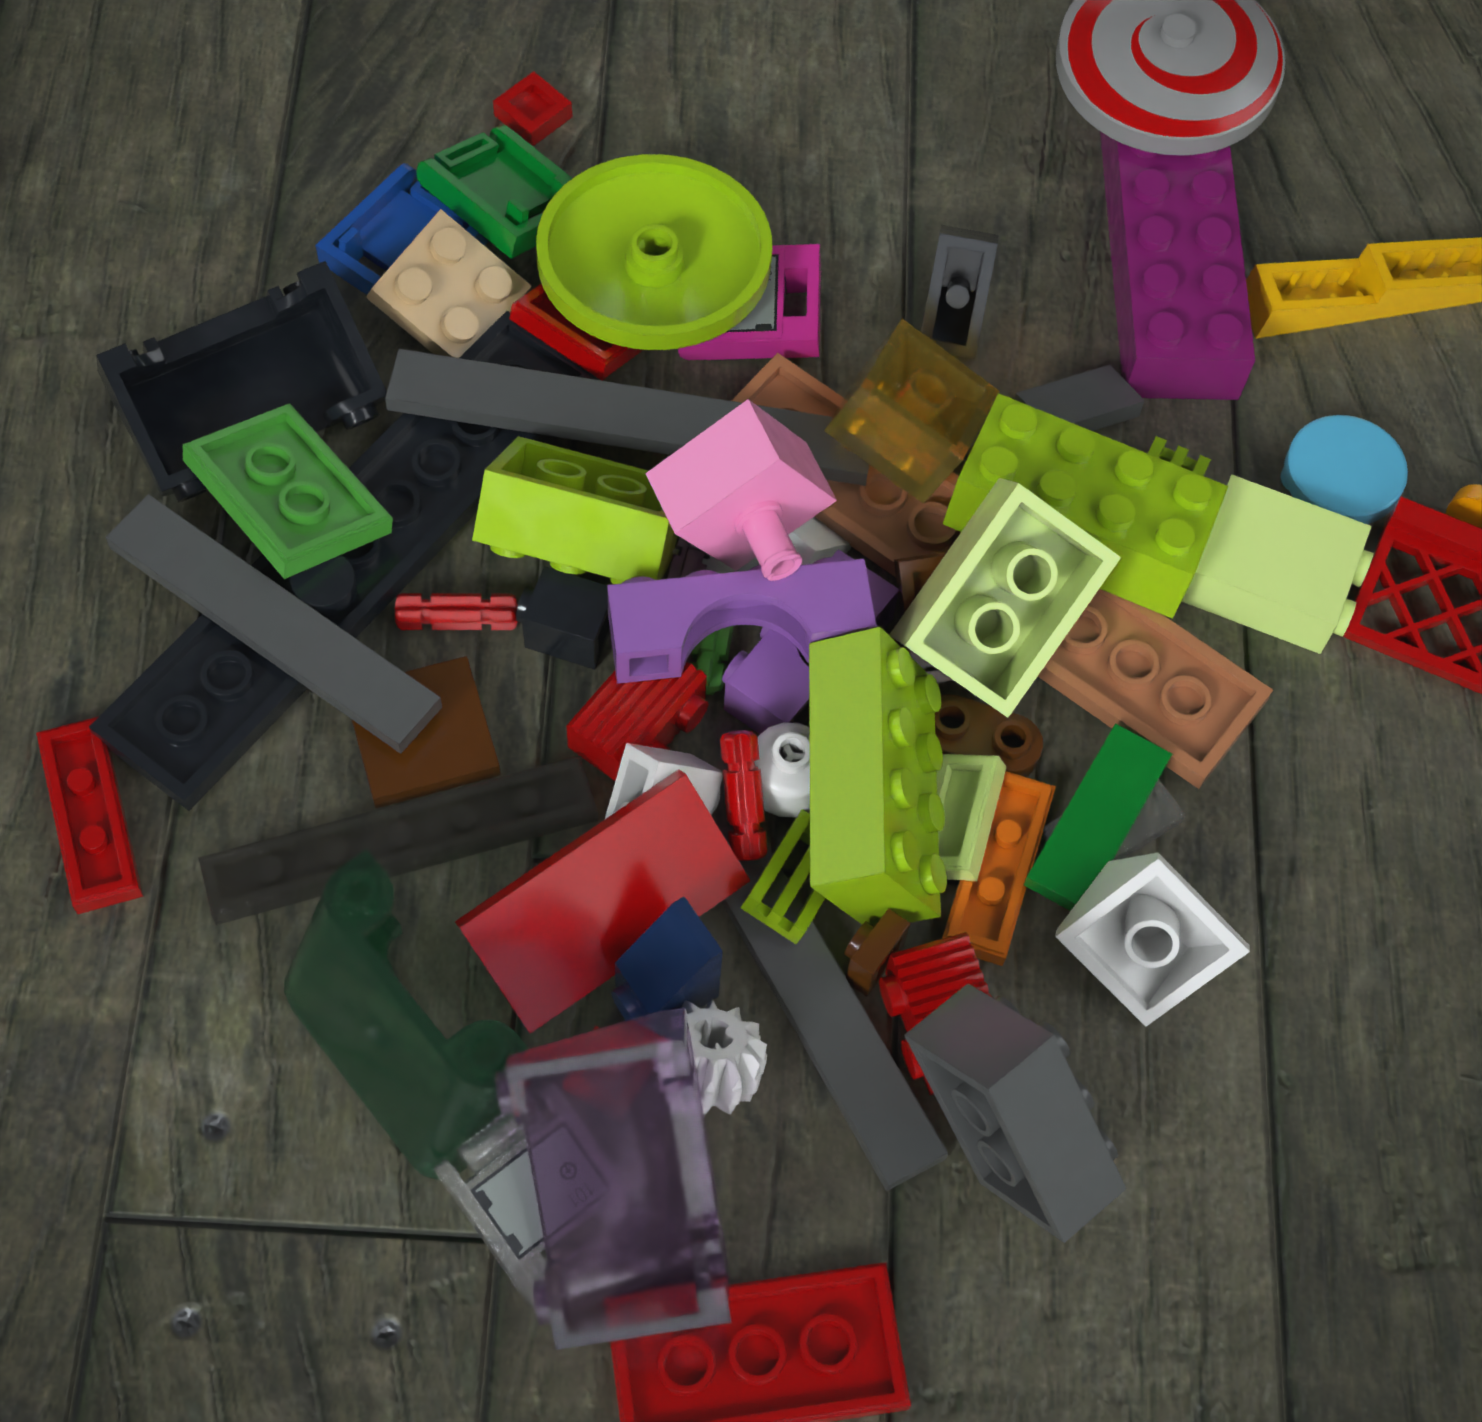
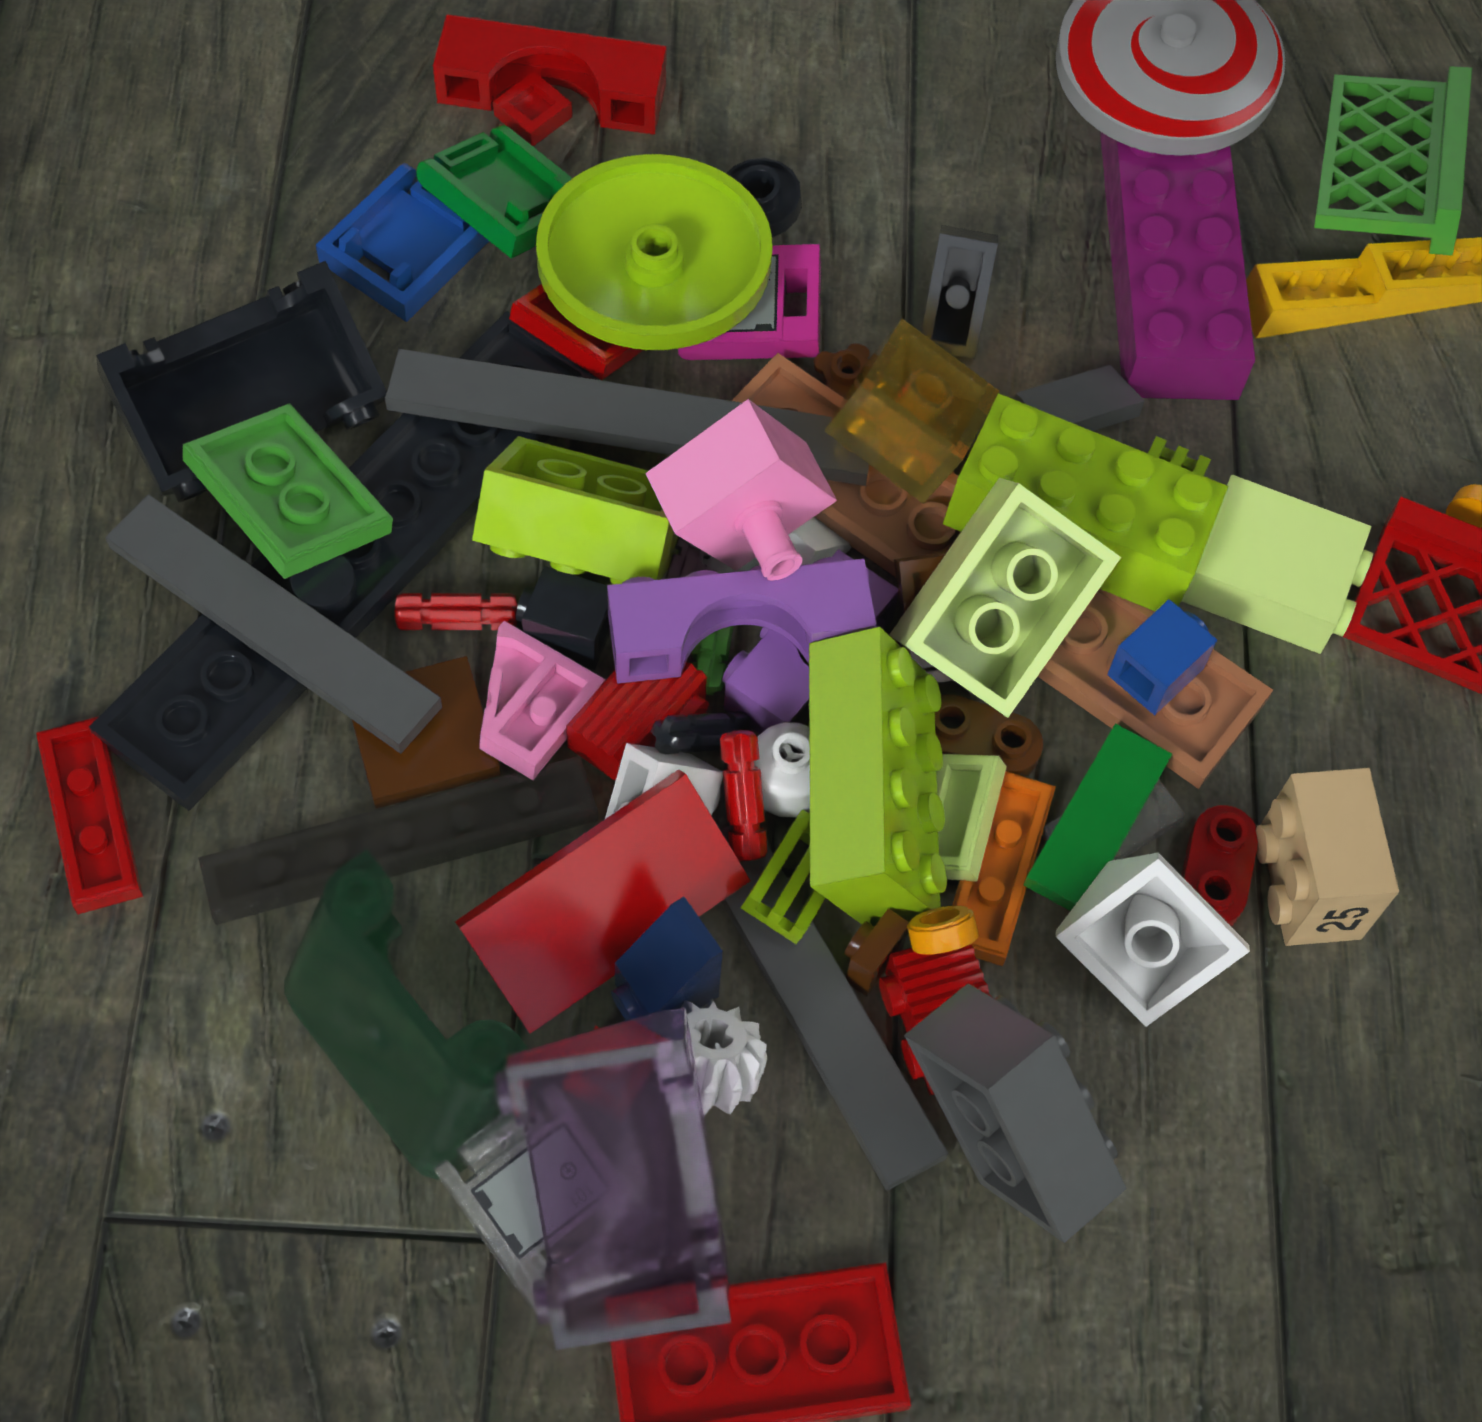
(447, 288): tan plate -> none
(488, 57): none -> red arch
(531, 701): none -> bright pink wing
(696, 731): none -> black axle
(774, 189): none -> black plate
(833, 364): none -> reddish brown plate
(942, 930): none -> light orange tile
(1162, 656): none -> blue brick
(1221, 862): none -> red plate
(1326, 857): none -> tan brick
(1346, 467): medium azure tile -> none
(1442, 179): none -> bright green fence

